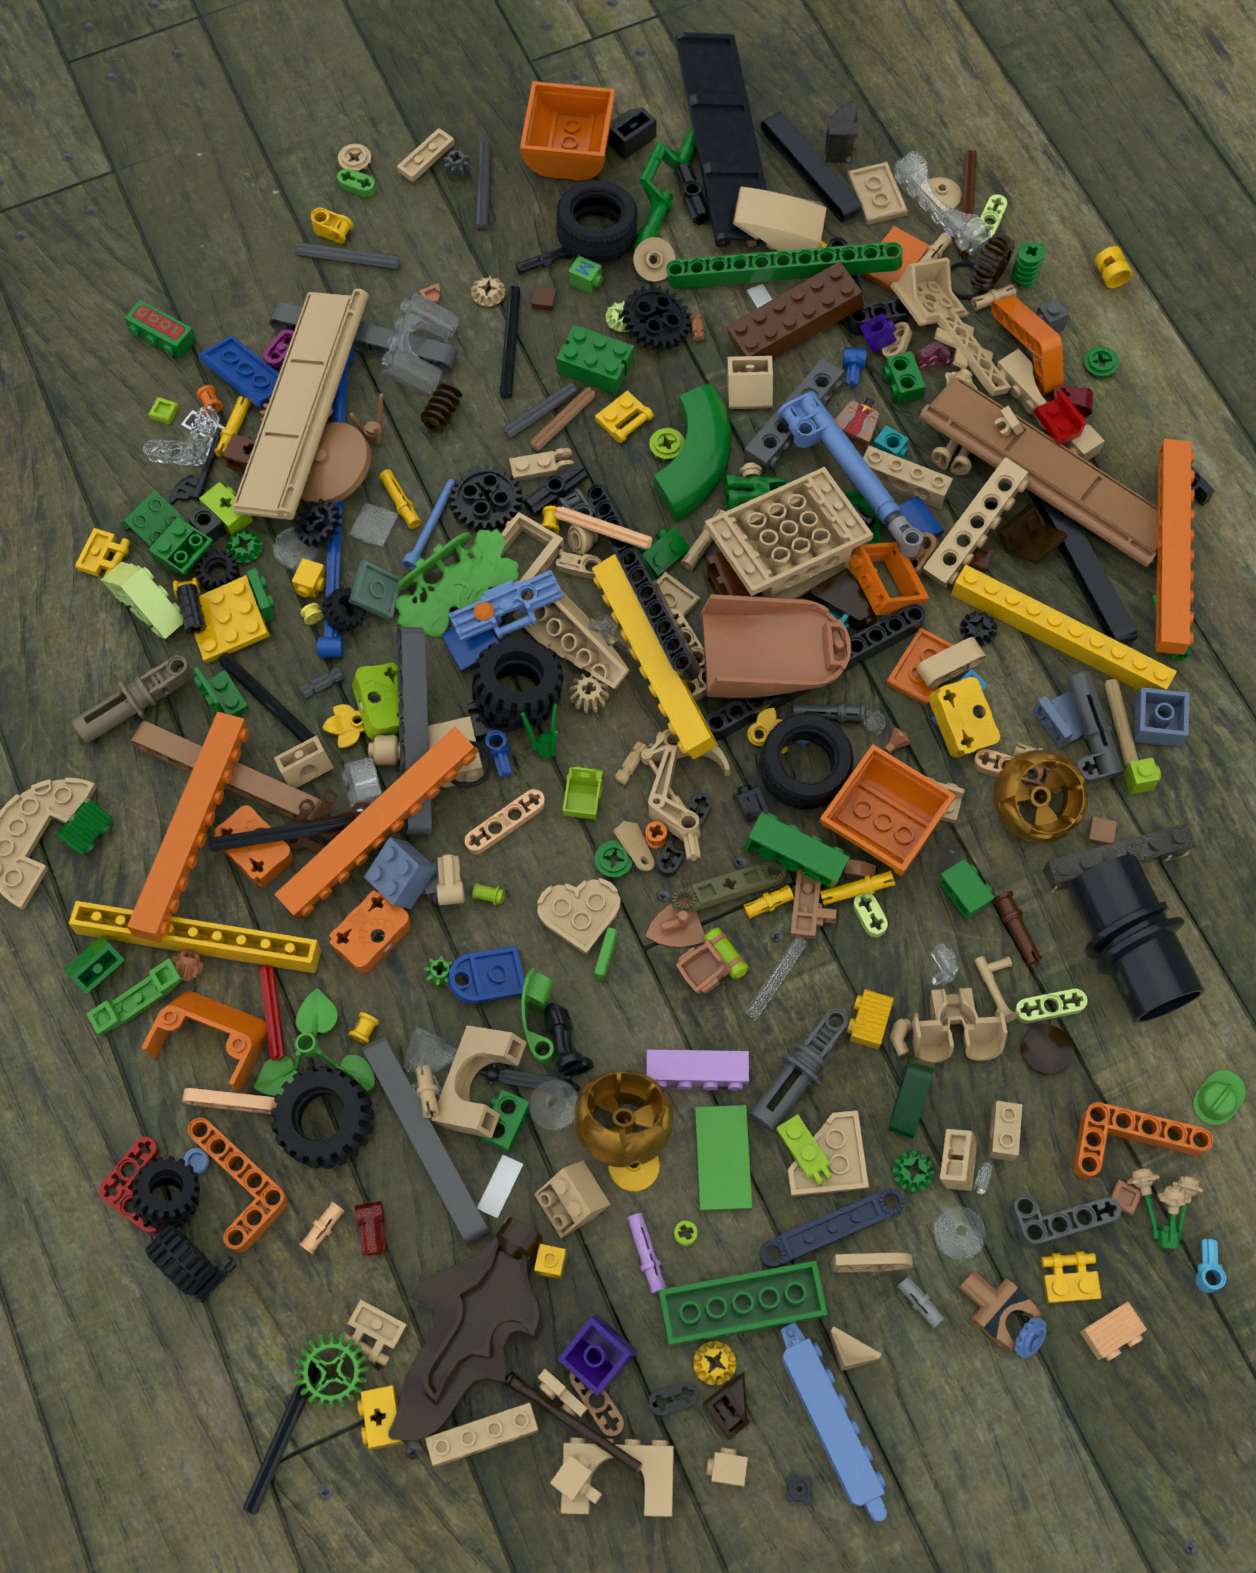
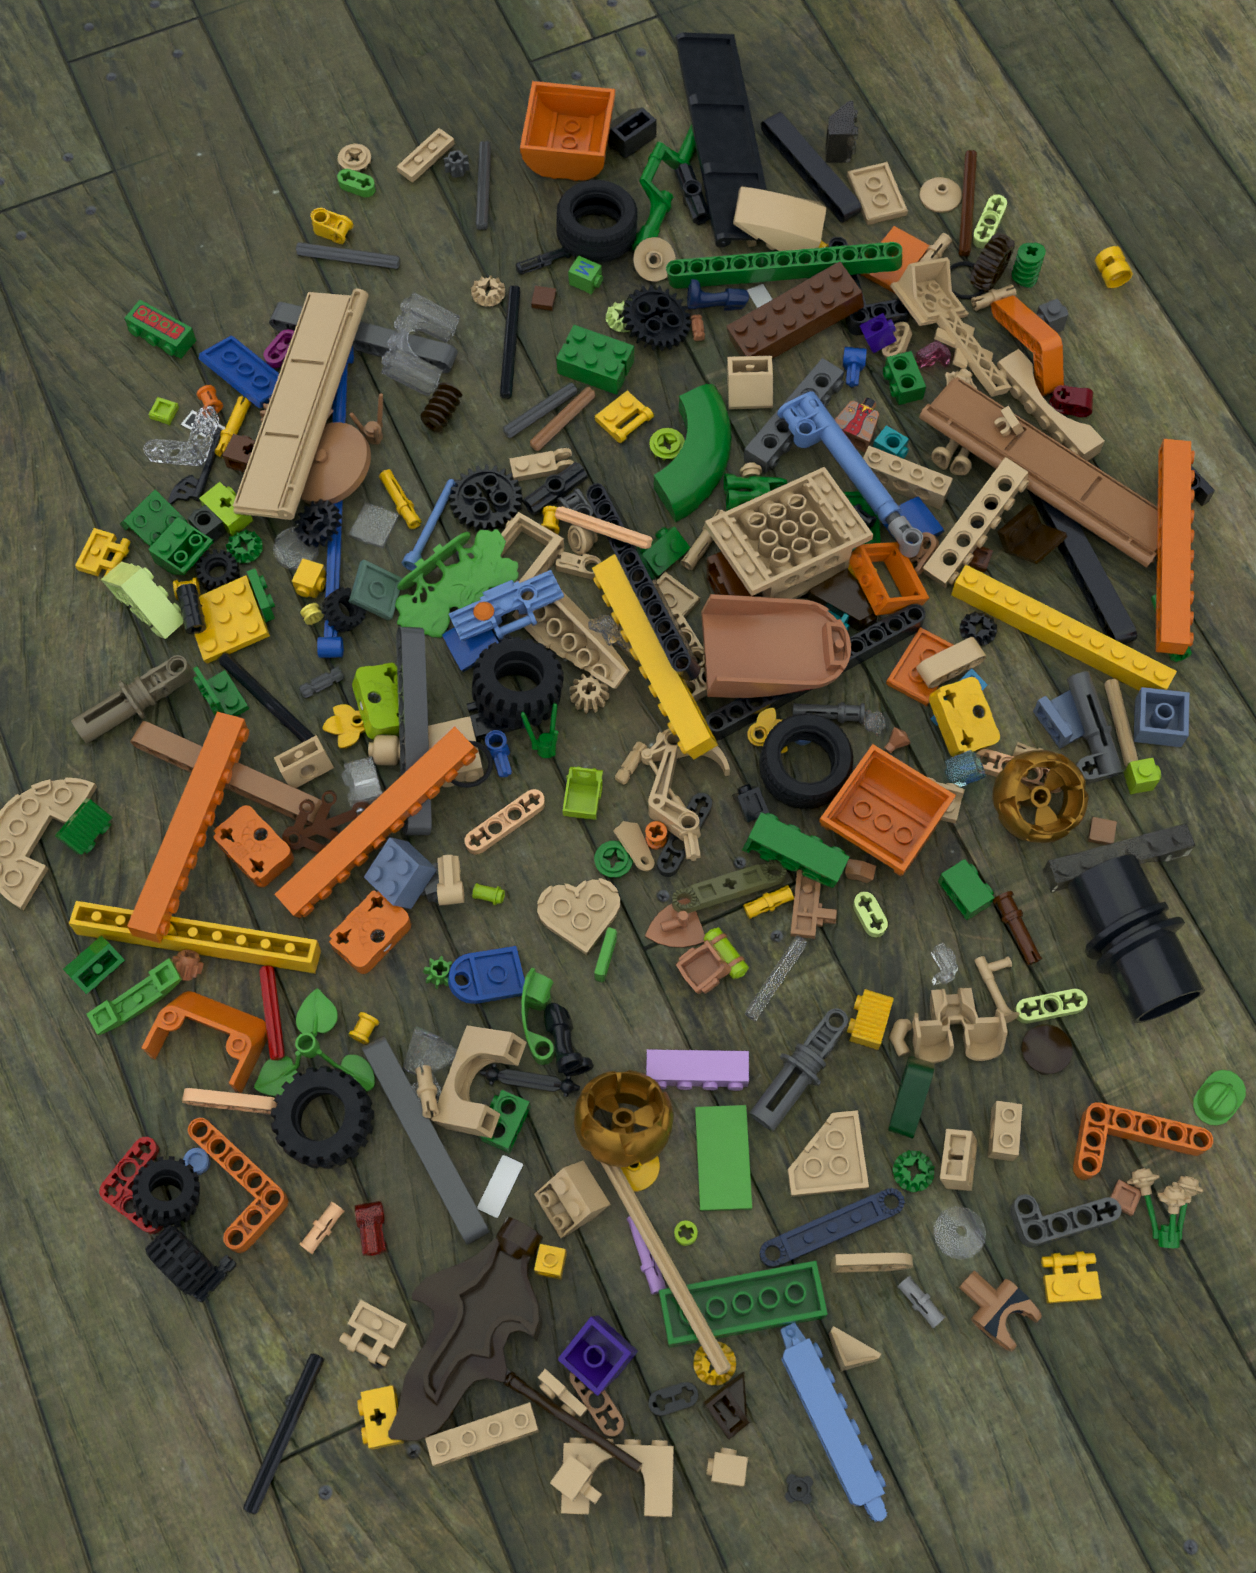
(279, 833): black axle -> none
(342, 1378): bright green gear -> none
(431, 293): nougat tile -> none
(562, 1113): clear dish -> none
(668, 1269): none -> tan axle
(731, 298): none -> dark blue piece
(804, 1149): lime hinge -> none
(858, 887): yellow pin -> none
(964, 768): none -> clear light blue brick
(966, 229): clear arch -> none
(983, 1178): clear tile -> none
(1030, 1337): medium blue gear -> none
(1061, 418): red bracket -> none
(1106, 356): green gear -> none
(1114, 1331): light nougat brick -> none
(1210, 1264): medium azure axle -> none

